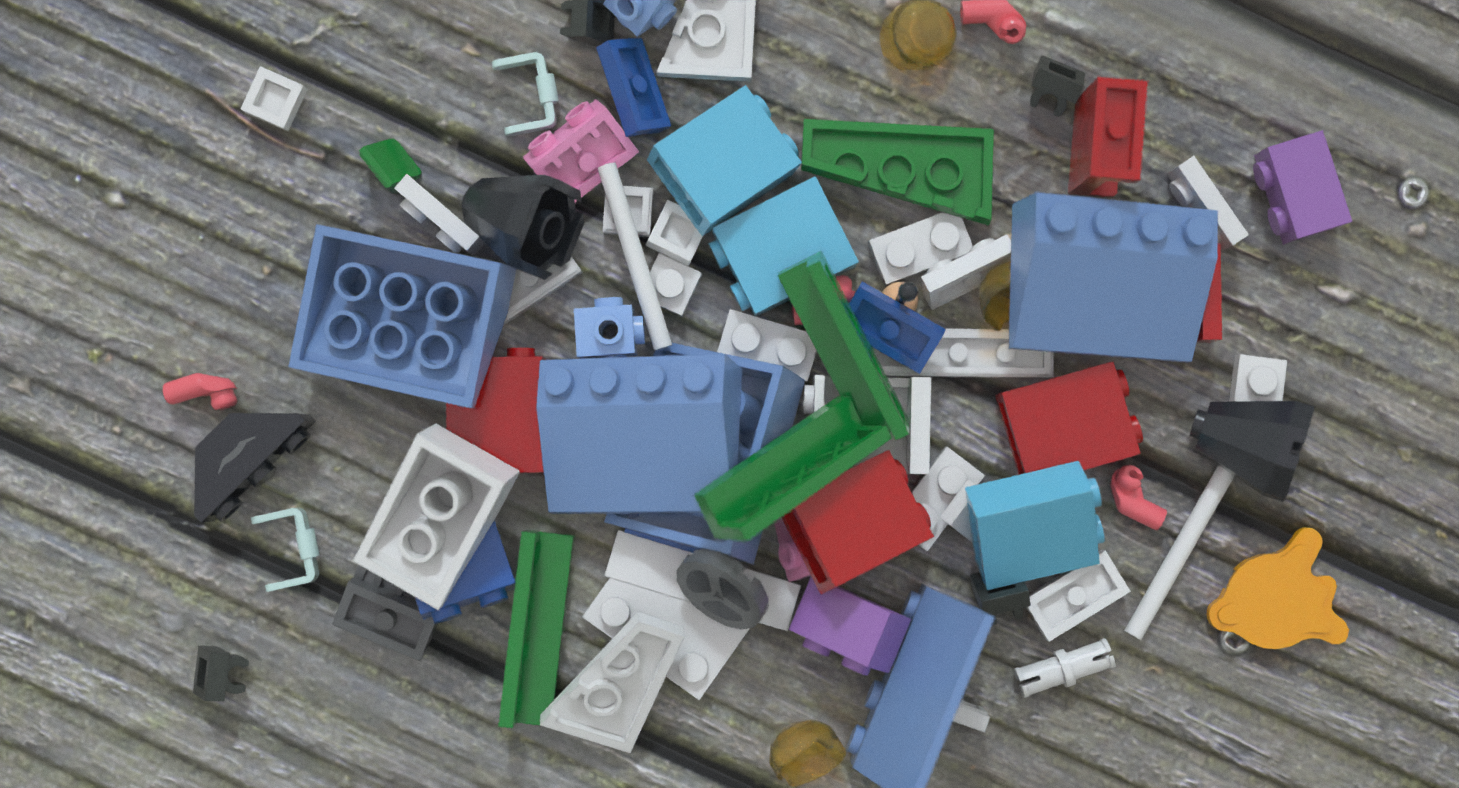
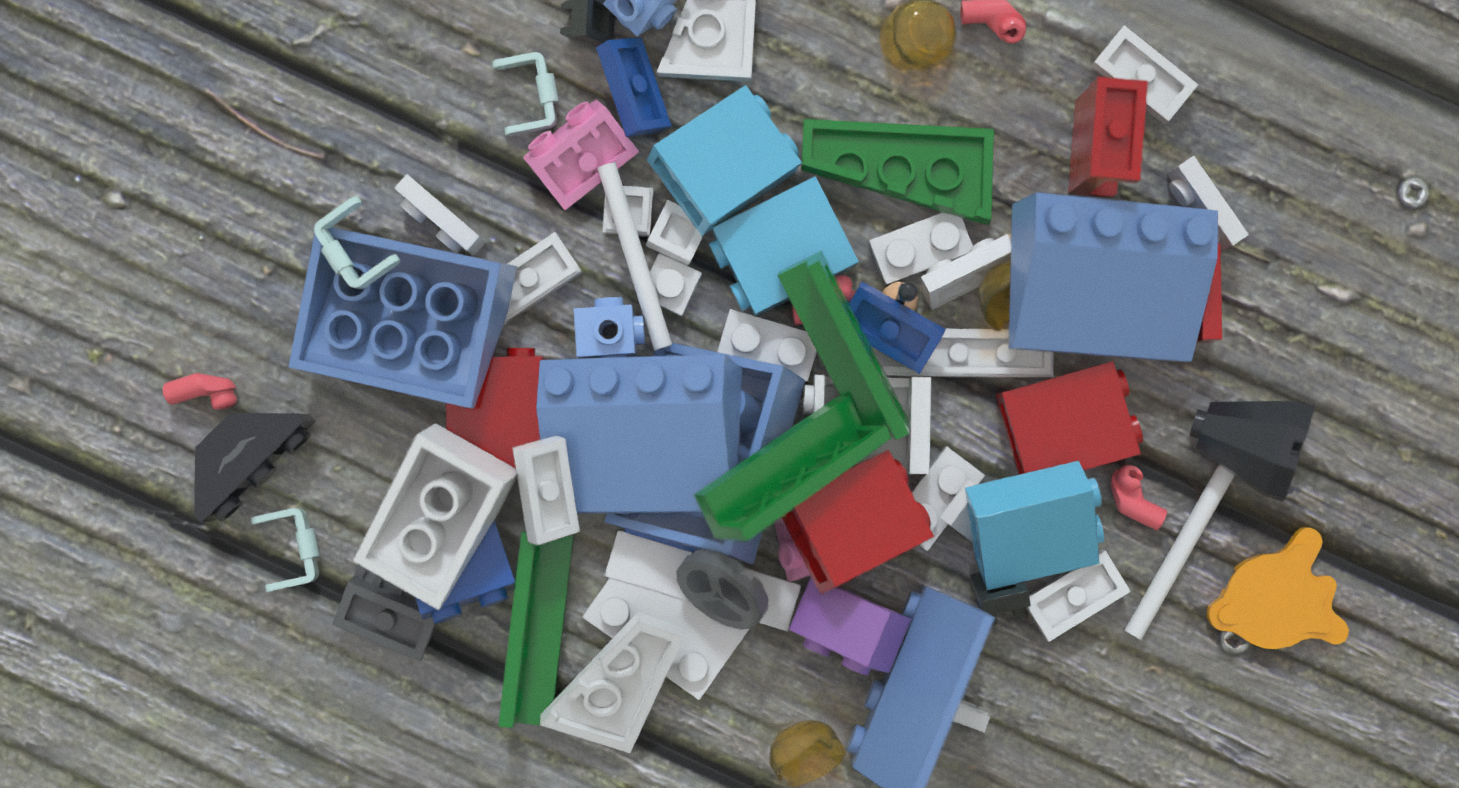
(212, 673): pearl dark grey tile -> none
(274, 98): white plate -> none
(337, 256): none -> light aqua piece
(389, 163): green slope -> none
(525, 220): black cone -> none
(546, 490): none -> white plate
(1056, 79): pearl dark grey tile -> none
(1064, 668): white pin -> none
(1134, 59): none -> white plate
(1257, 379): white plate -> none
(1301, 187): medium lavender brick -> none

